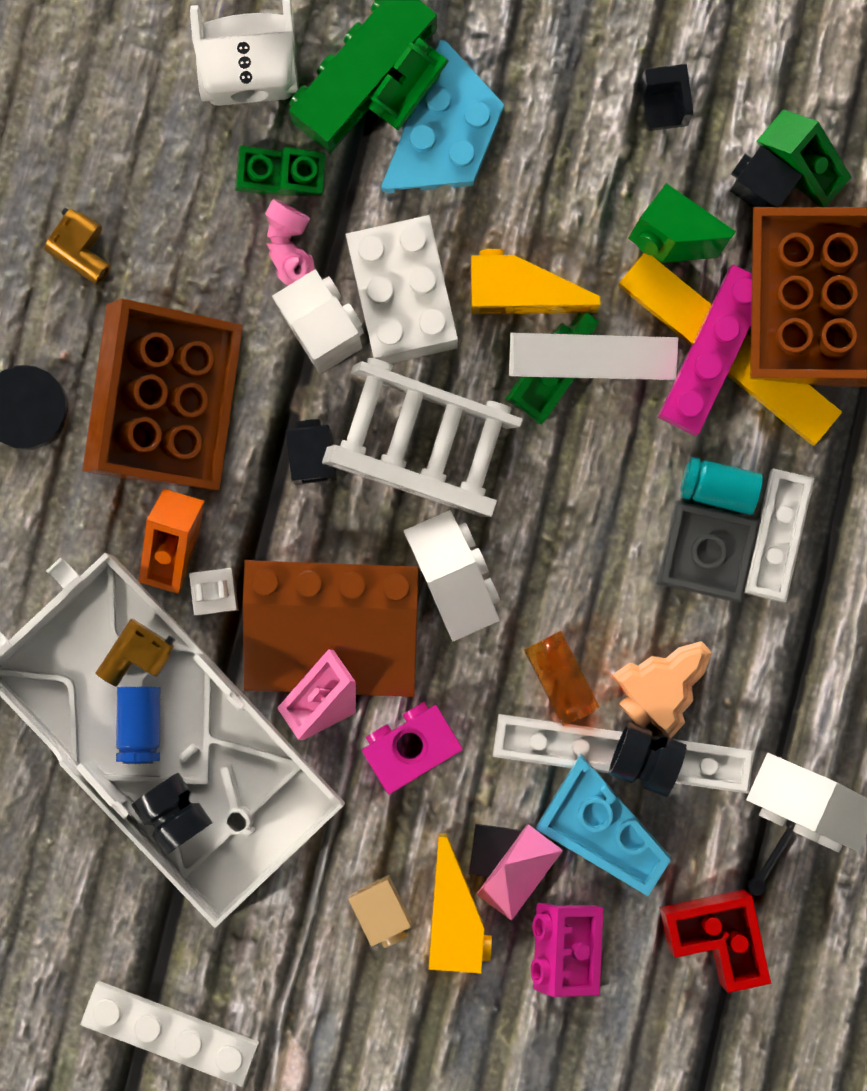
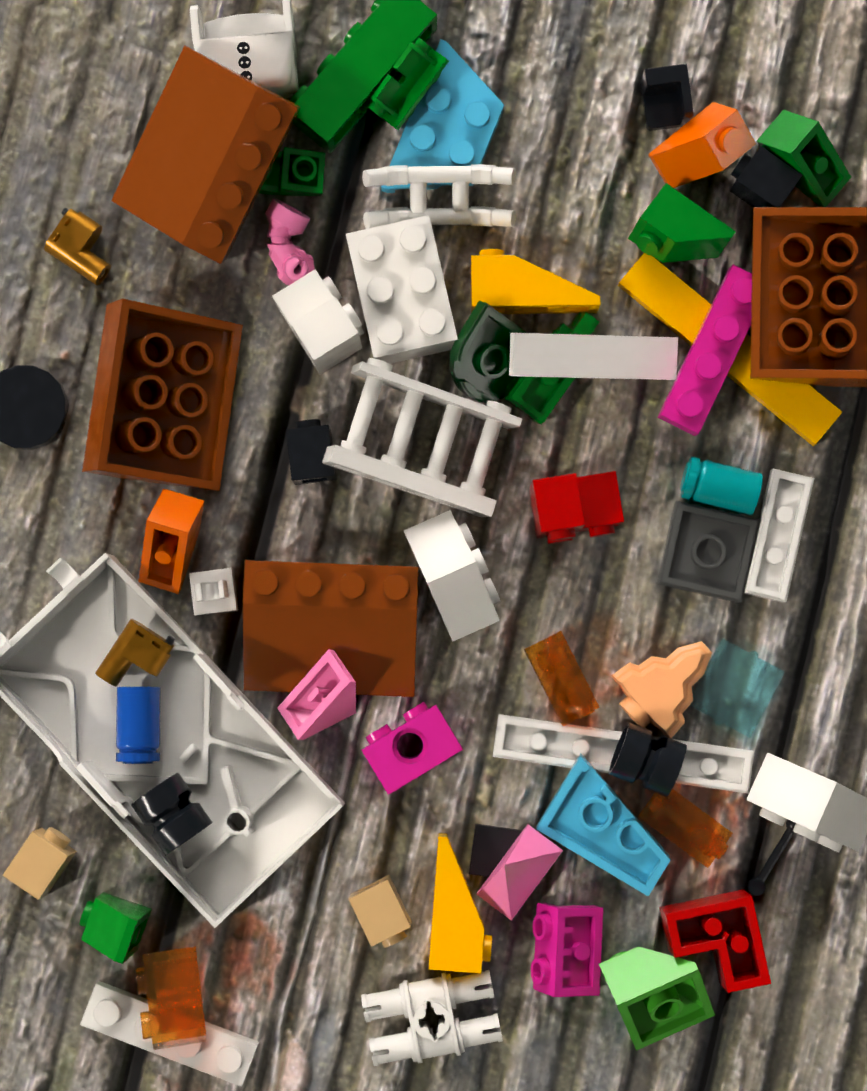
(40, 862): none -> tan brick
(114, 926): none -> green slope
(173, 998): none -> clear orange brick
(205, 154): none -> dark orange slope
(451, 1033): none -> white pin
(459, 177): none -> white piece
(483, 355): none -> dark green tile
(575, 505): none -> red brick
(656, 993): none -> bright green slope
(686, 826): none -> clear orange hinge
(703, 146): none -> orange slope
(736, 688): none -> clear light blue piece

